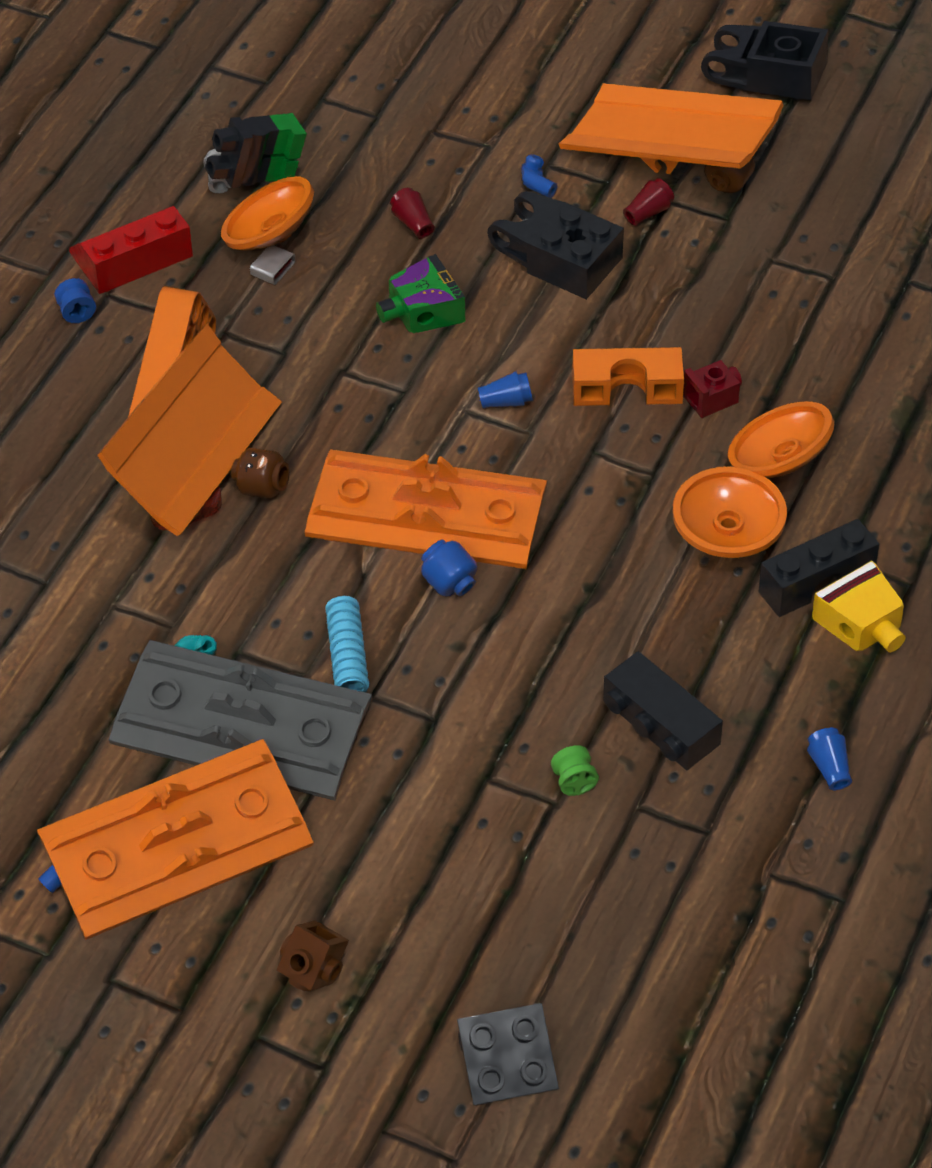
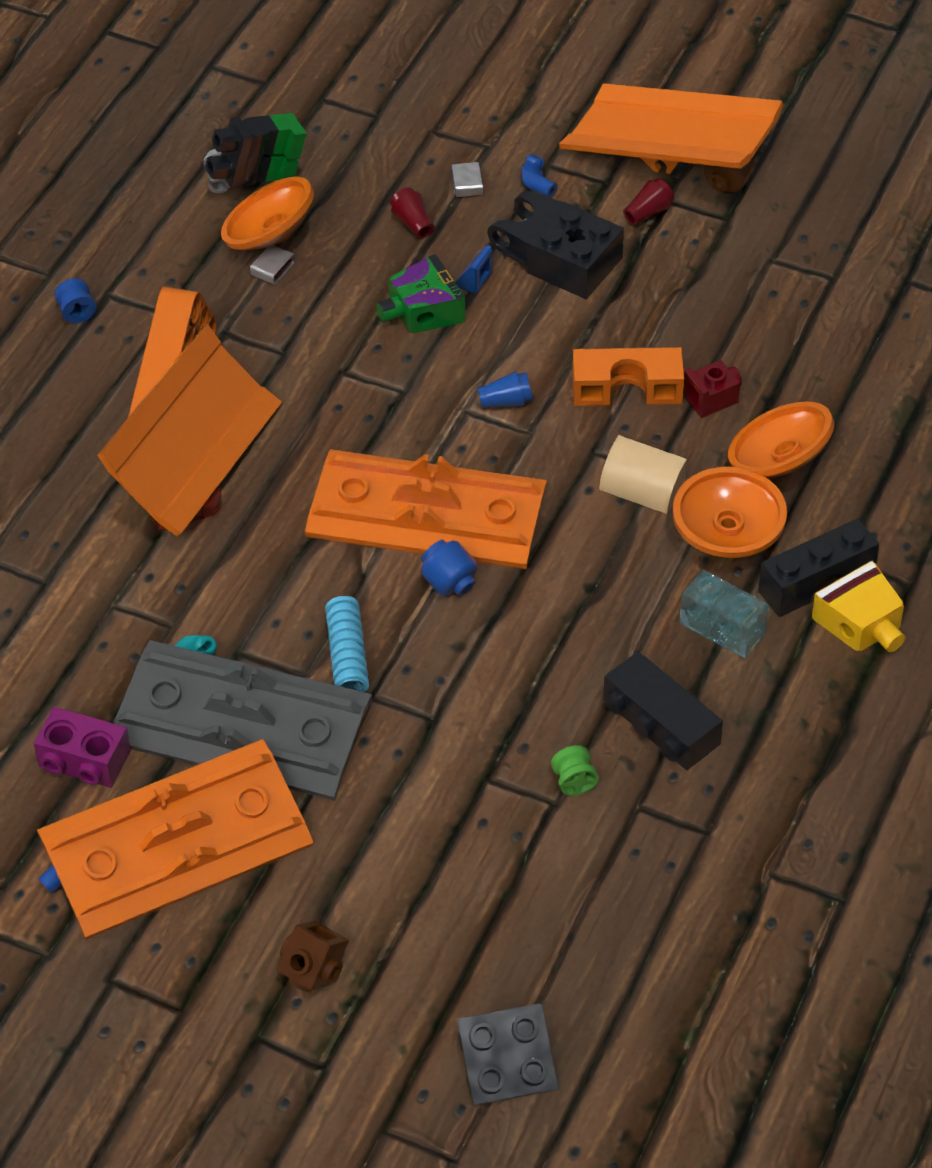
(72, 743): none -> magenta brick
(134, 249): red slope -> none
(260, 473): reddish brown head -> none
(467, 179): none -> flat silver piece
(476, 271): none -> blue slope
(643, 474): none -> tan brick
(723, 613): none -> clear light blue brick
(770, 59): black brick -> none
(830, 756): blue cone -> none

